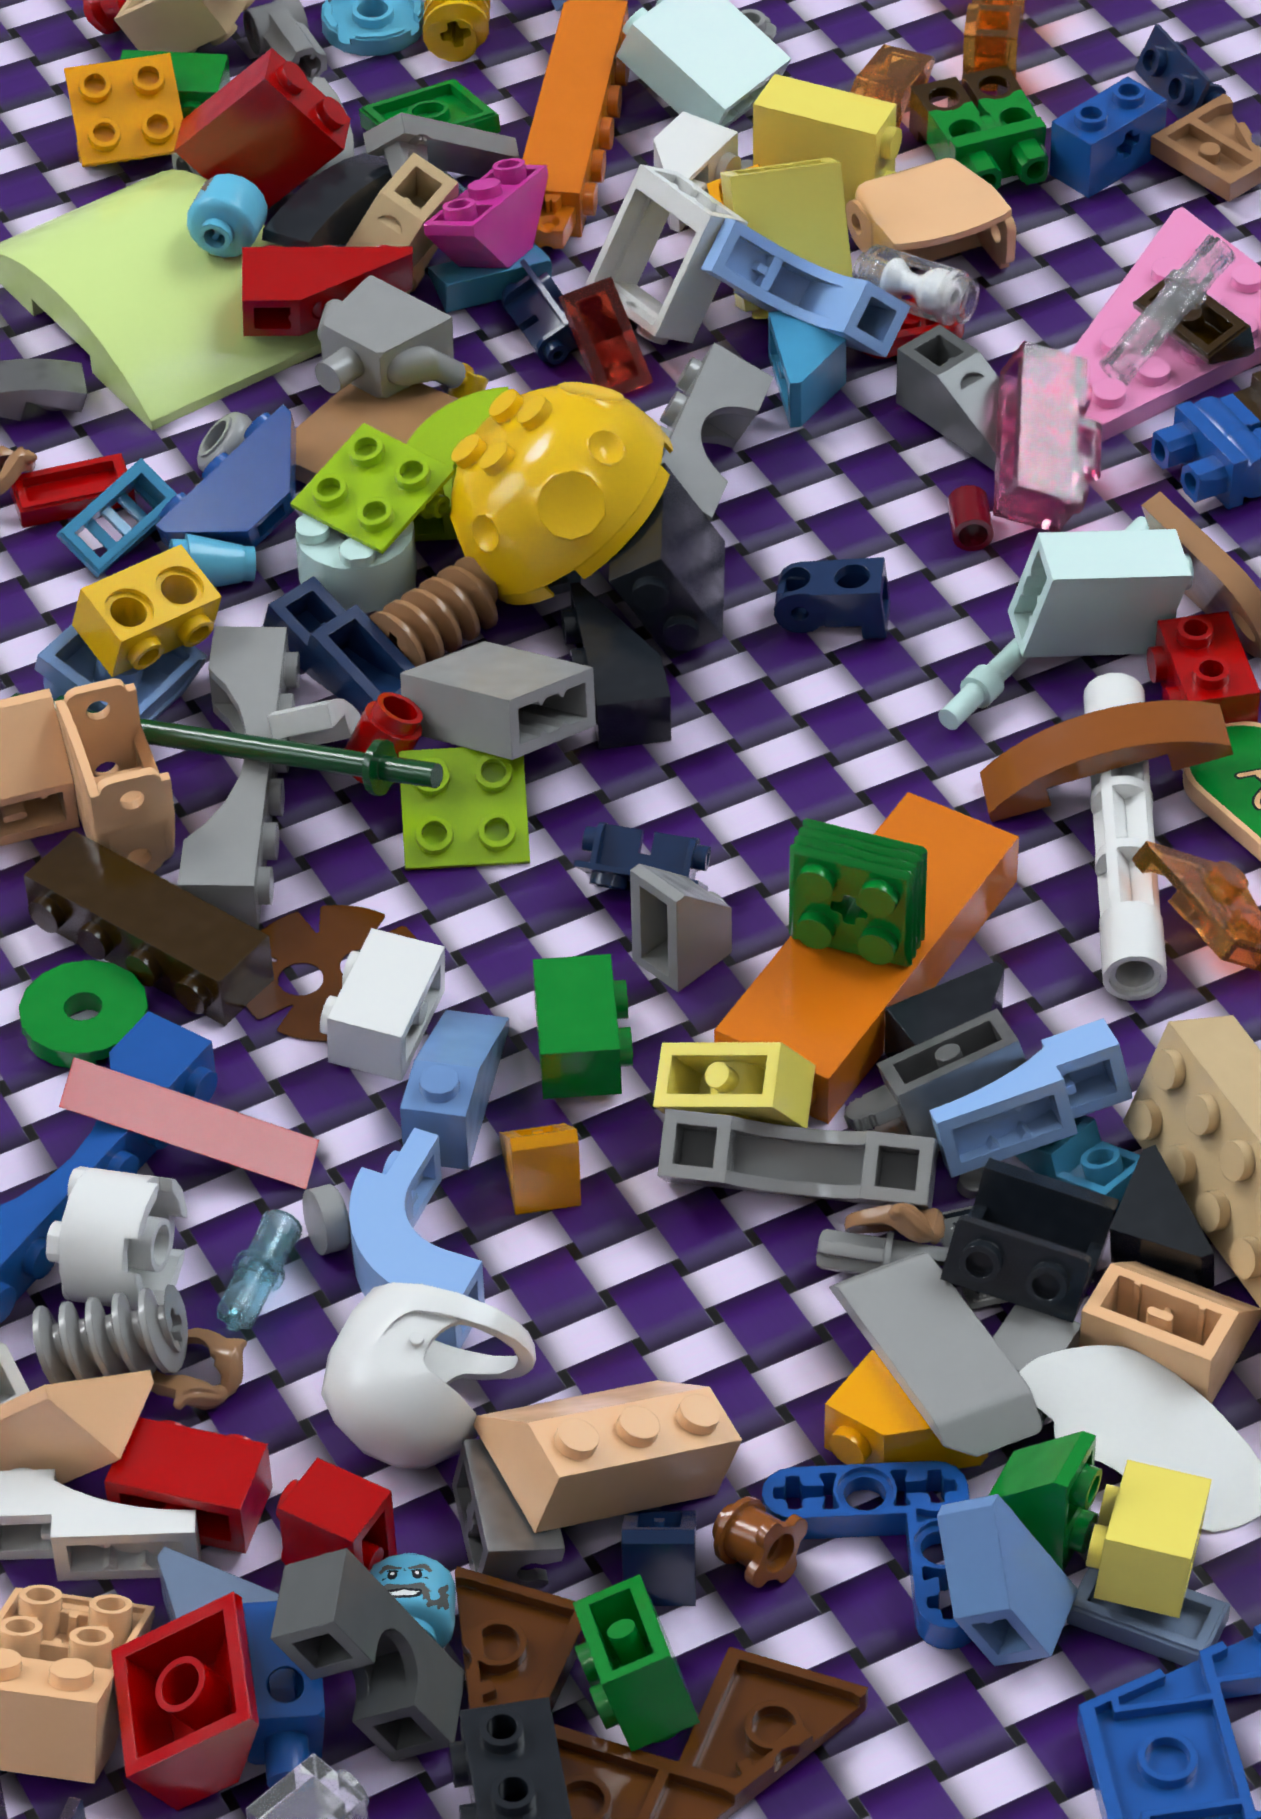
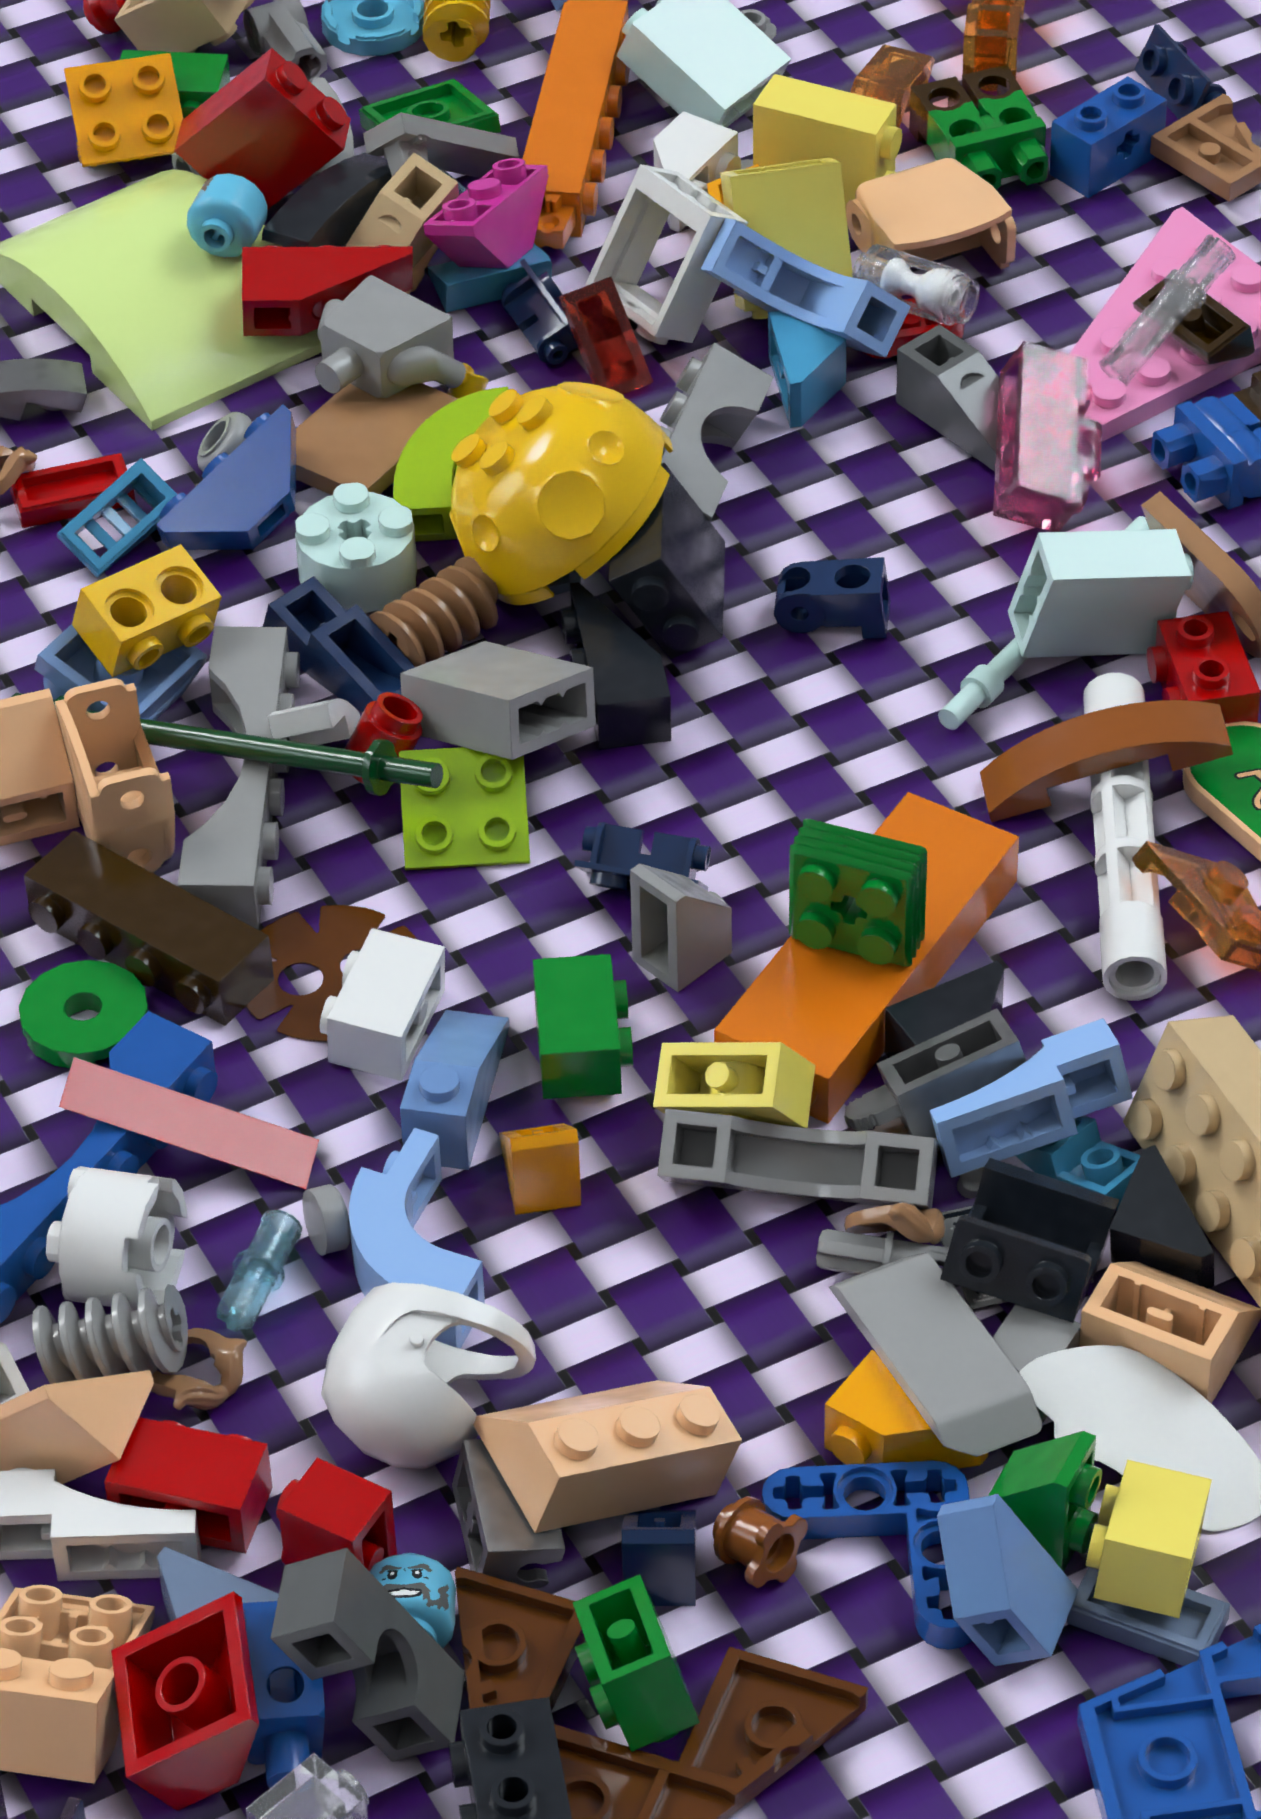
(220, 560): medium azure cone -> none
(375, 489): lime hinge -> none
(970, 518): dark red hinge -> none

